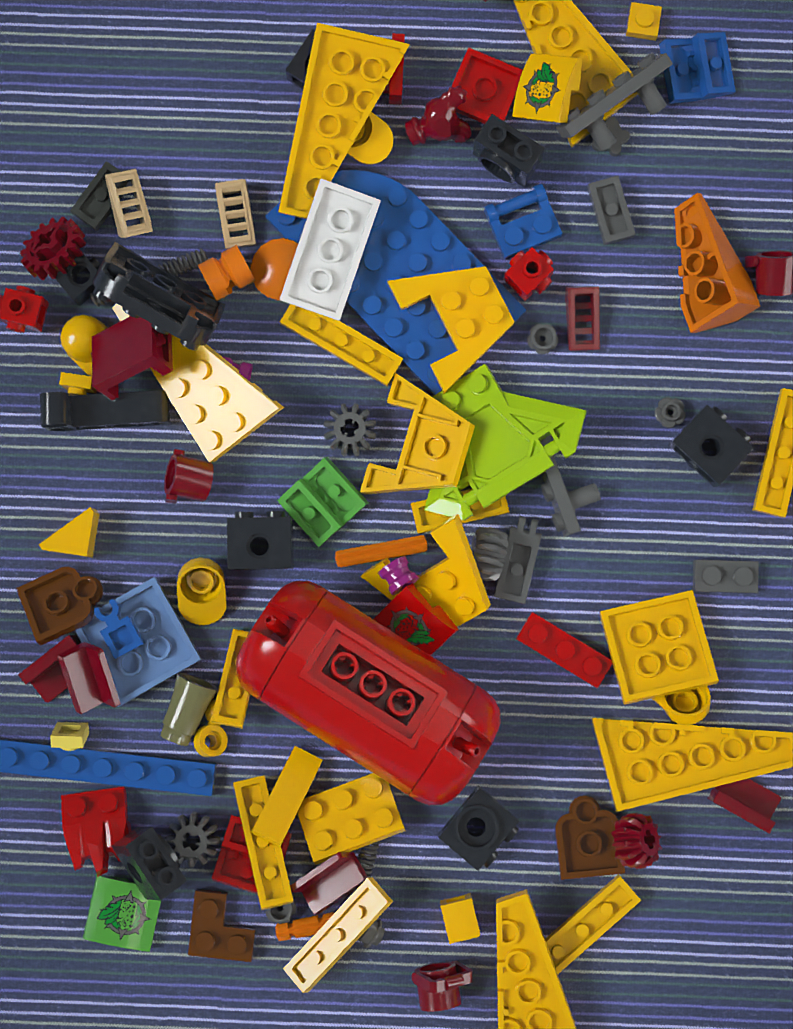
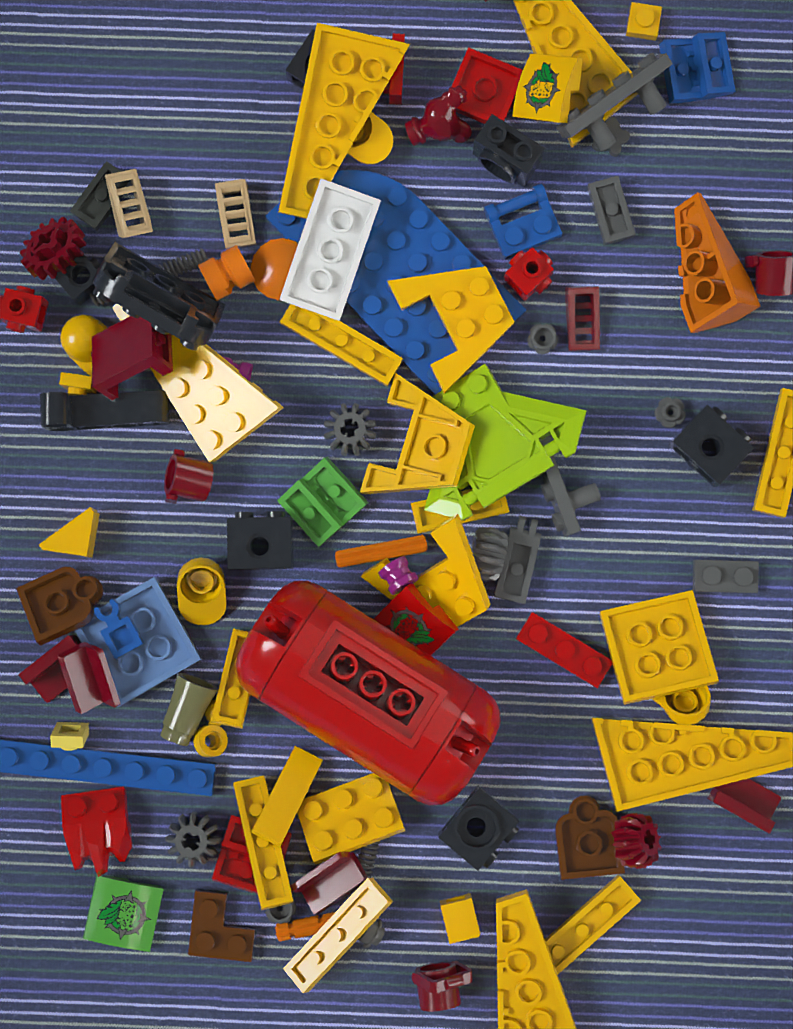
(150, 862): black brick -> none

